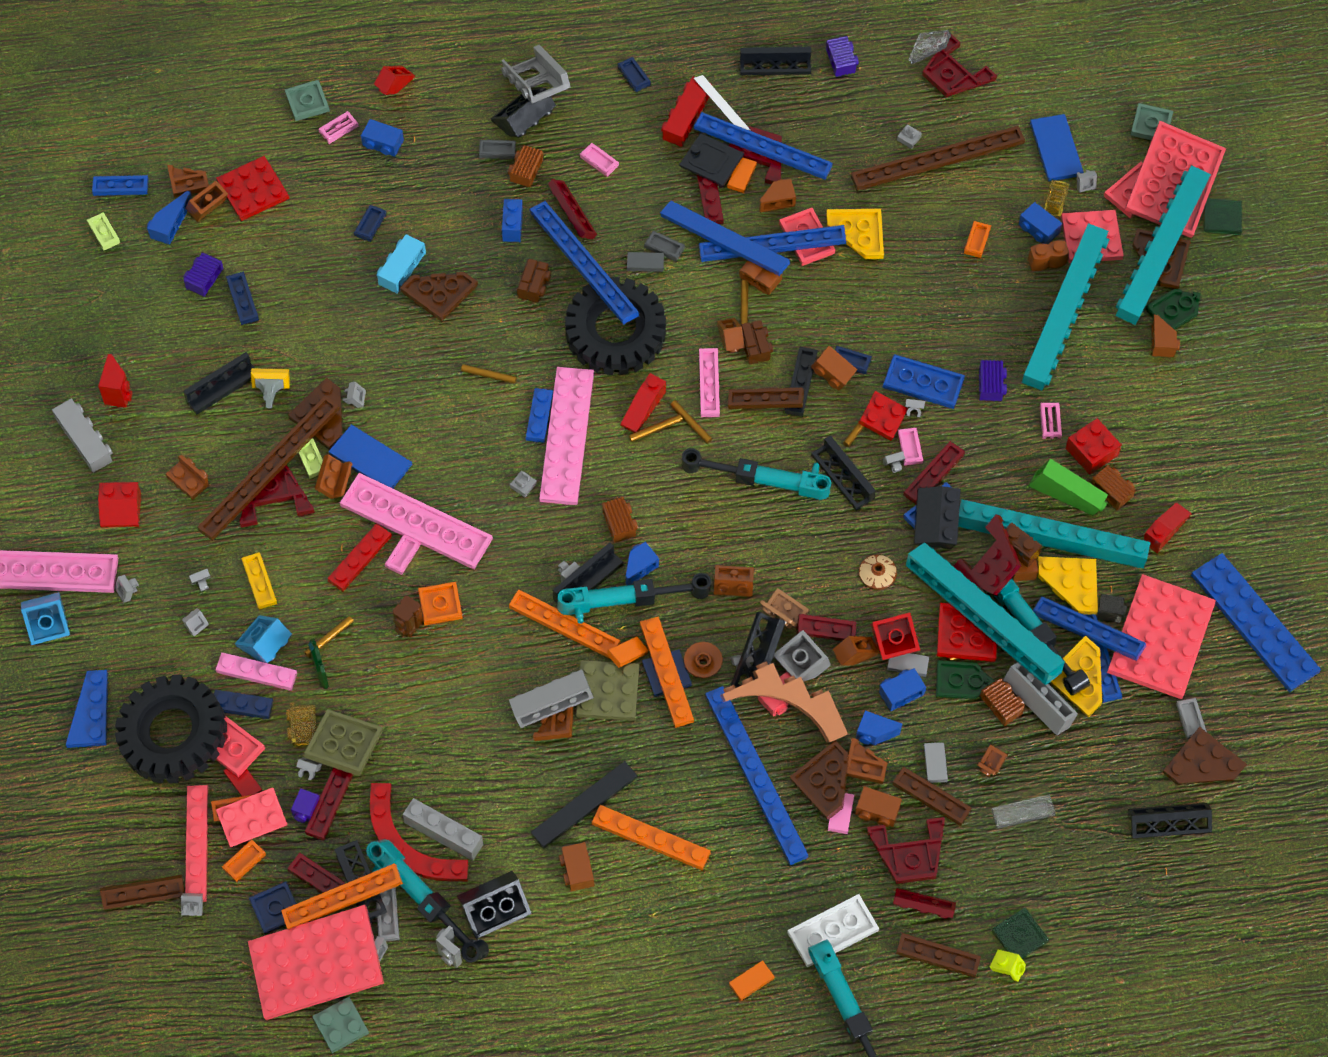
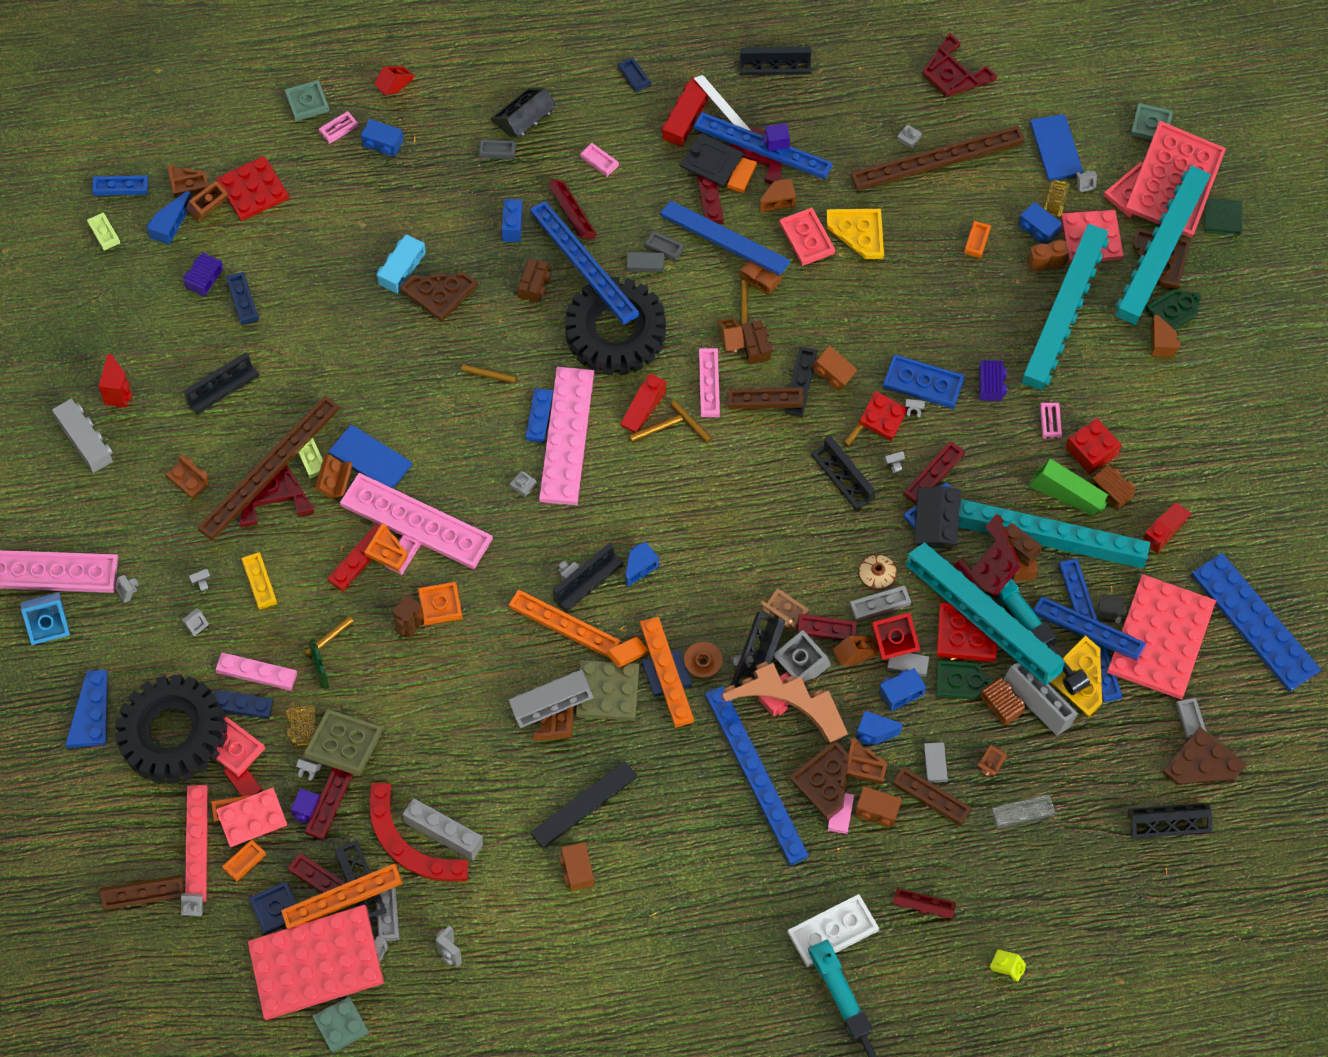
(119, 504): red slope -> none
(264, 638): dark azure slope -> none
(269, 382): piece -> none
(332, 430): reddish brown plate -> none
(355, 395): light grey tile -> none
(370, 223): dark blue tile -> none
(386, 549): none -> orange wing
(430, 904): piece -> none
(494, 904): black slope -> none
(526, 166): dark orange brick -> none
(548, 71): light grey window -> none
(619, 520): dark orange brick -> none
(640, 593): piece -> none
(651, 837): orange plate -> none
(733, 580): dark orange bracket -> none
(750, 472): teal piece -> none
(751, 980): orange tile -> none
(776, 137): none -> dark purple brick
(782, 242): blue tile -> none
(841, 56): dark purple brick -> none
(857, 359): dark blue tile -> none
(880, 603): none -> light grey plate
(910, 446): bright pink tile -> none
(913, 859): dark red wing -> none
(929, 44): clear wing -> none
(938, 955): reddish brown plate -> none
(1020, 934): clear green tile -> none
(1072, 581): yellow plate -> none

